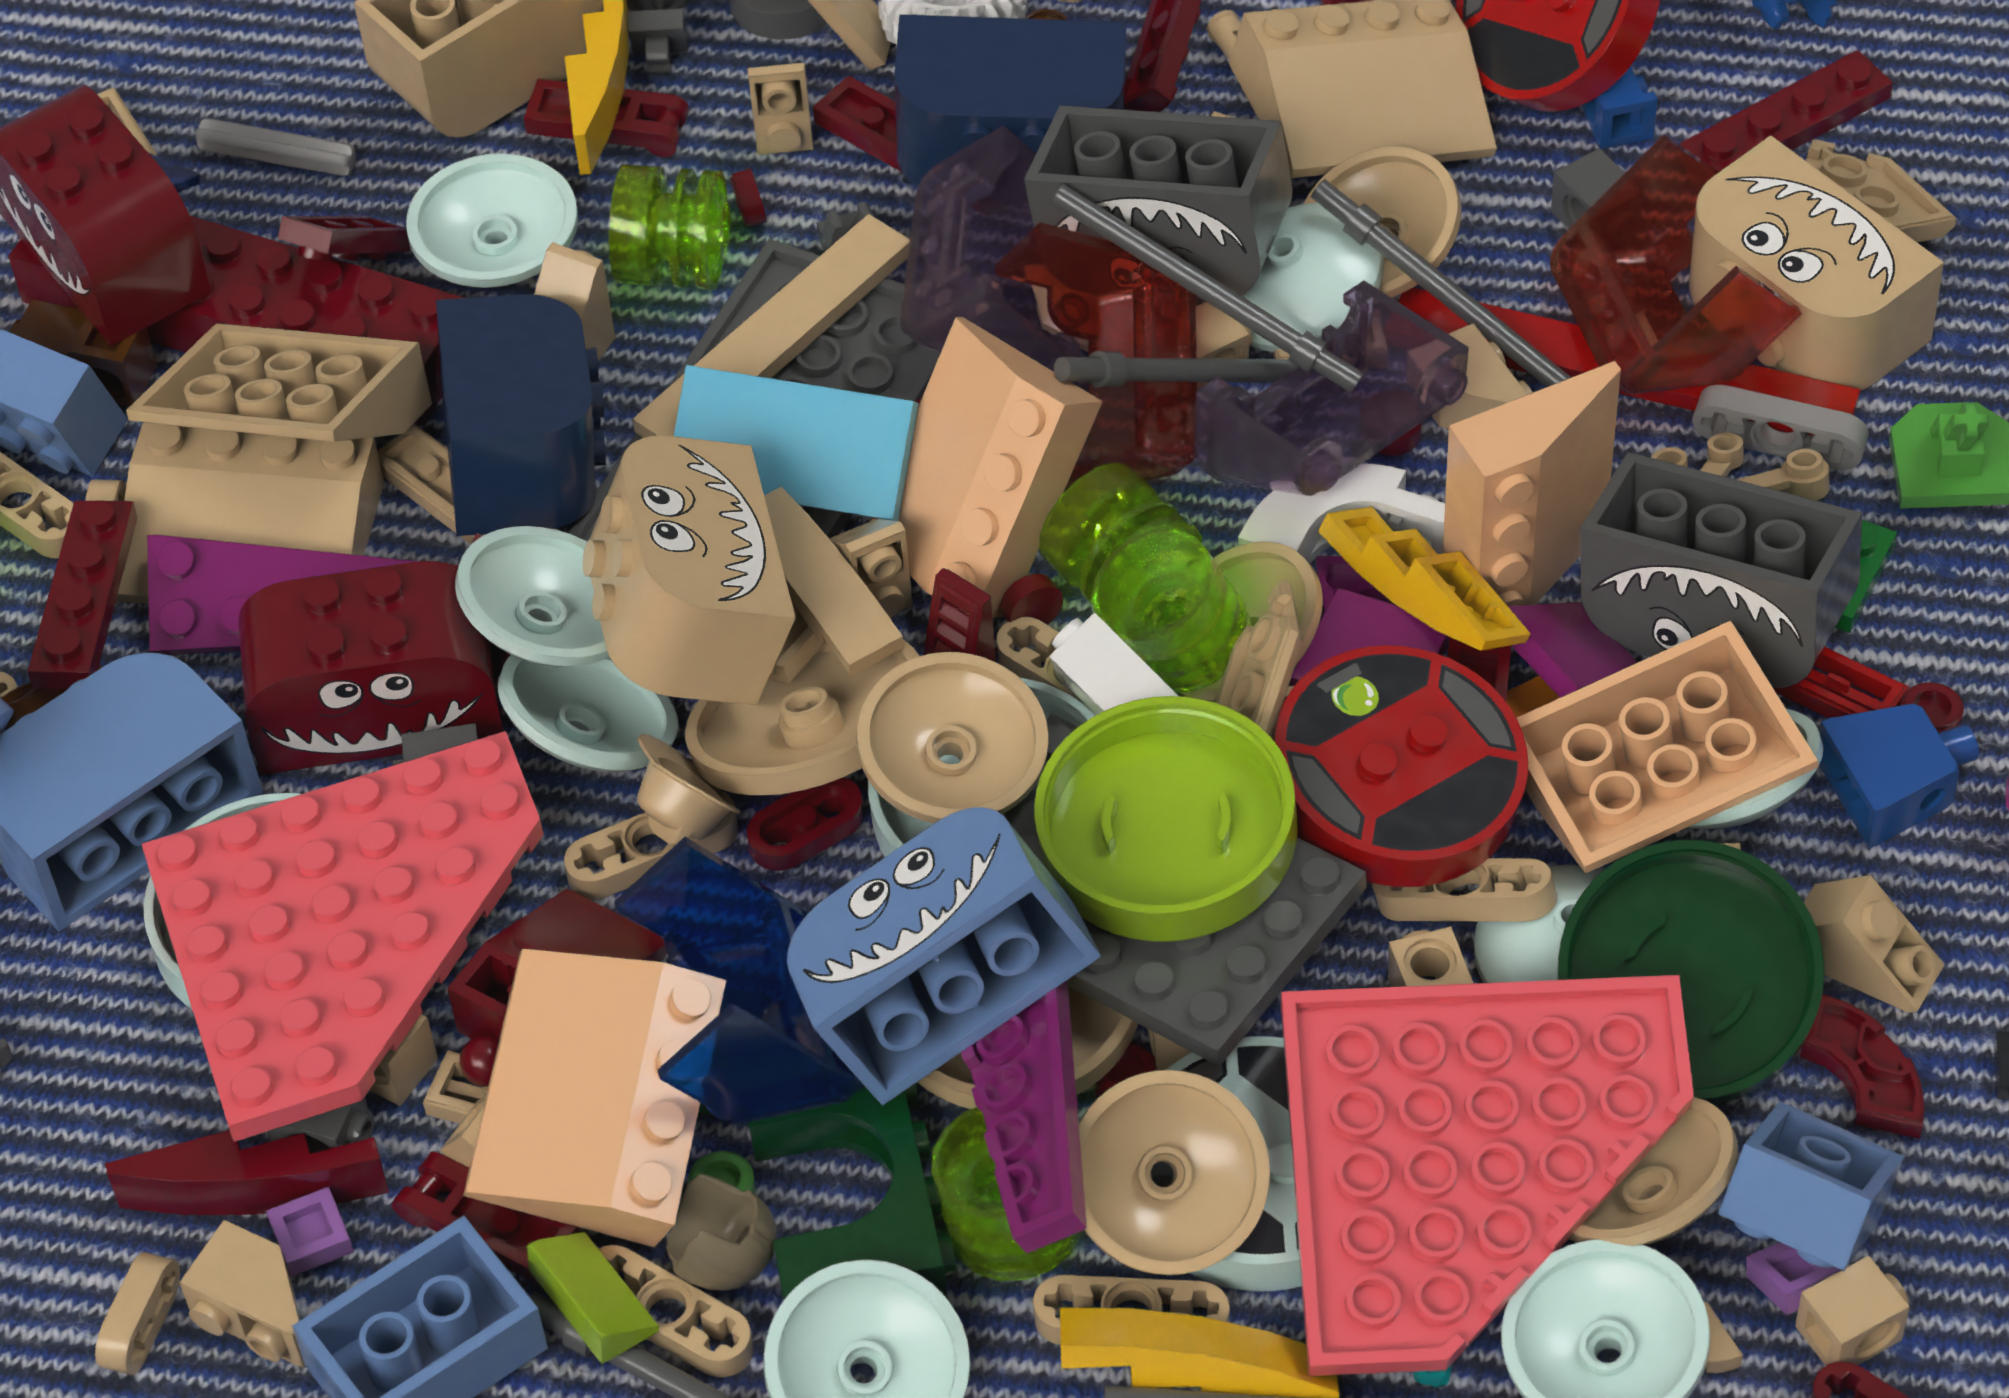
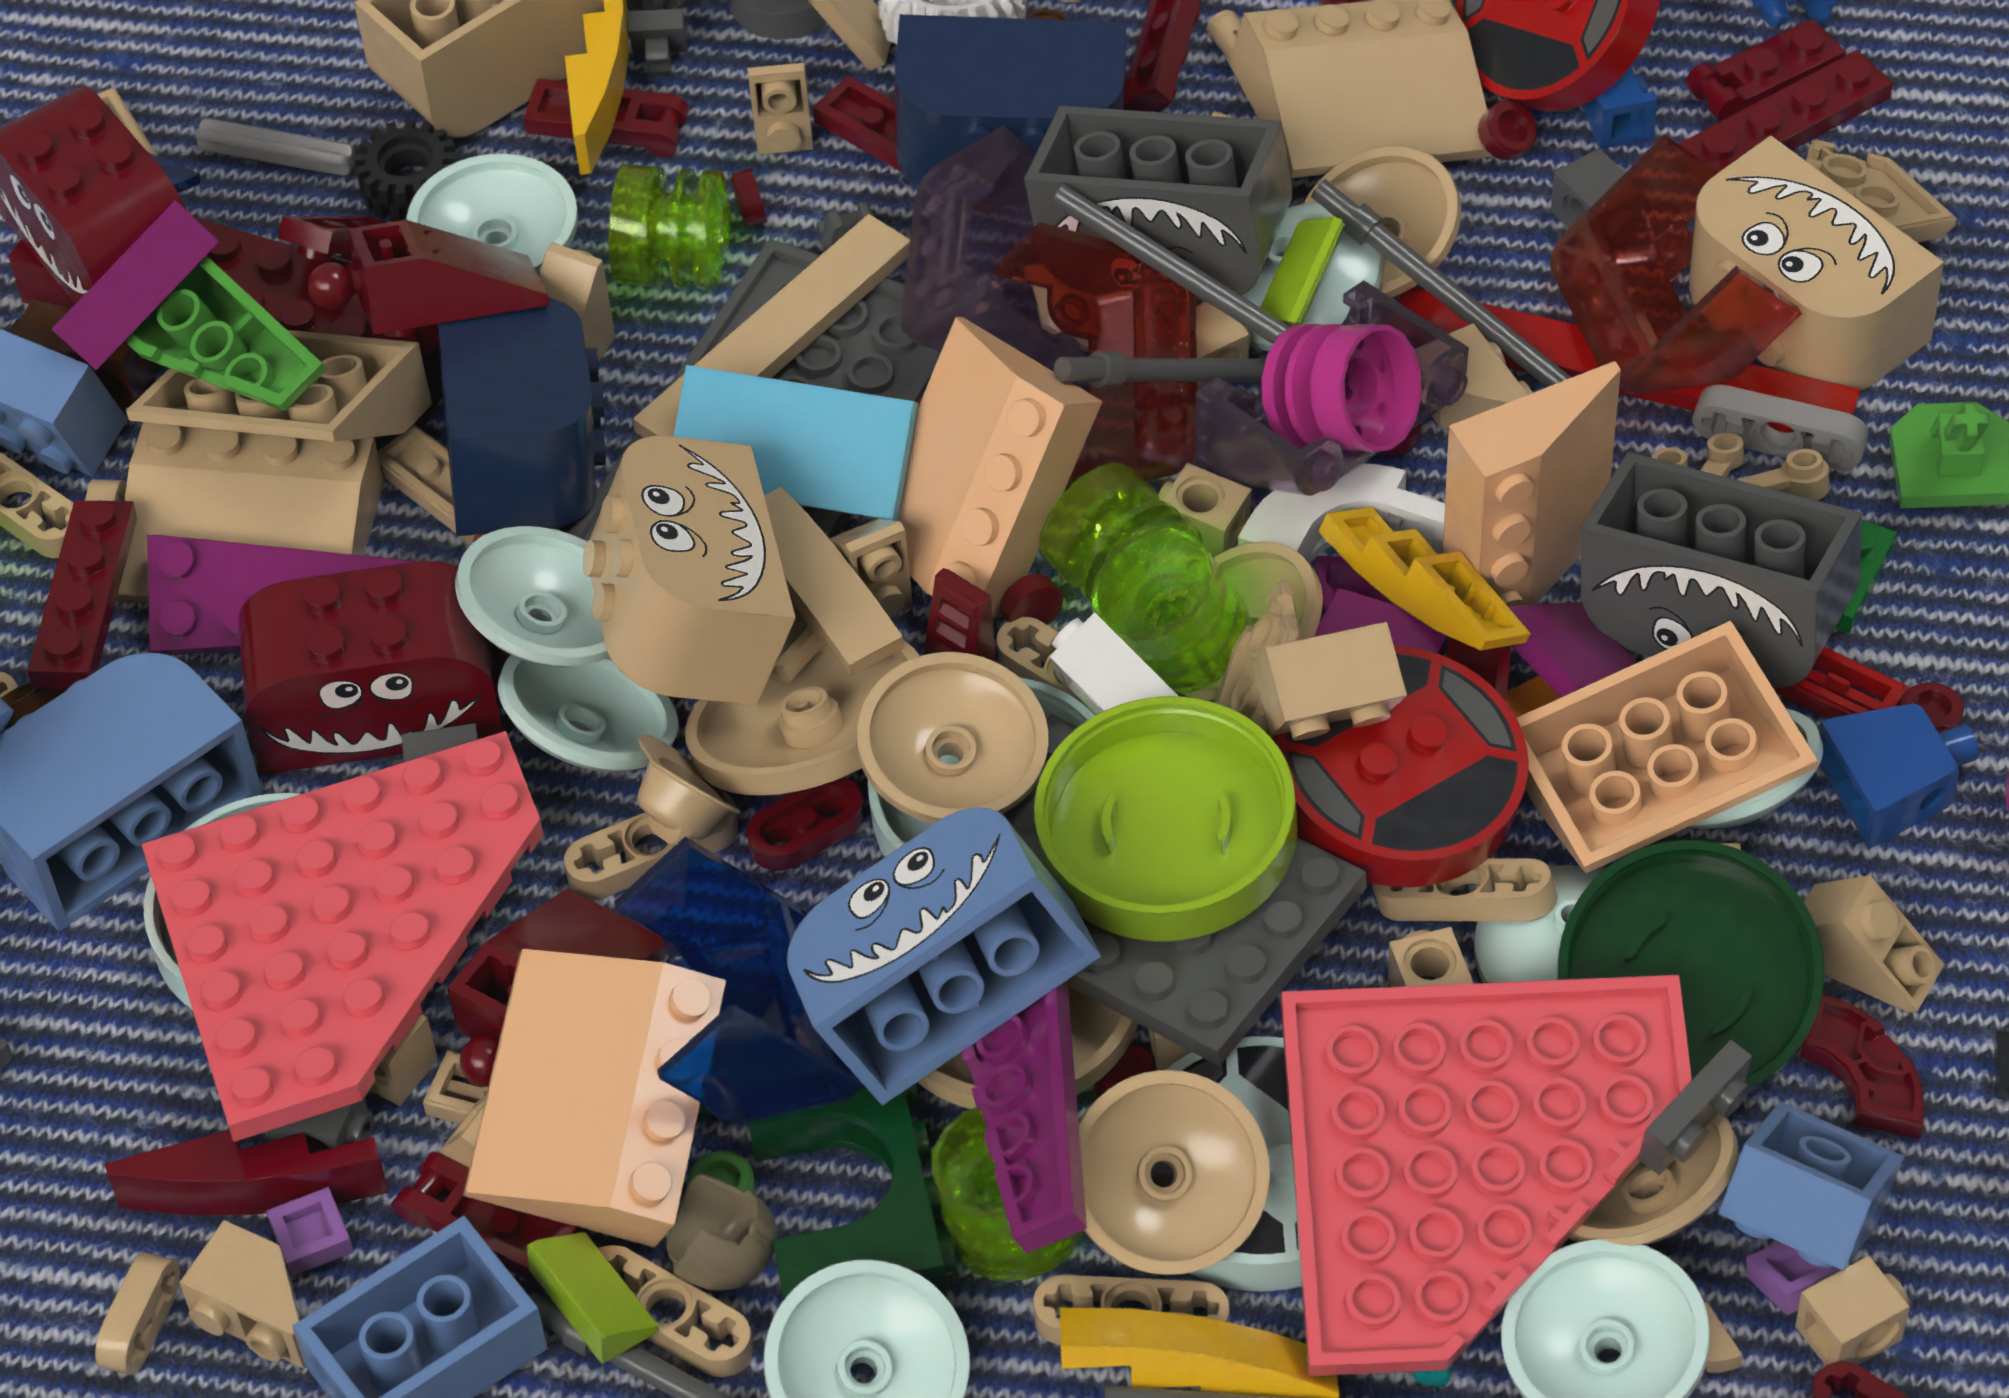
(135, 285): none -> magenta tile
(226, 339): none -> bright green wedge
(396, 151): none -> black tyre
(425, 277): none -> dark red slope
(1212, 504): none -> tan brick
(1302, 269): none -> lime slope
(1329, 681): none -> tan brick
(1343, 385): none -> dark pink wheel
(1507, 130): none -> dark red tile
(1682, 1124): none -> dark grey plate
(1763, 69): none -> dark red plate

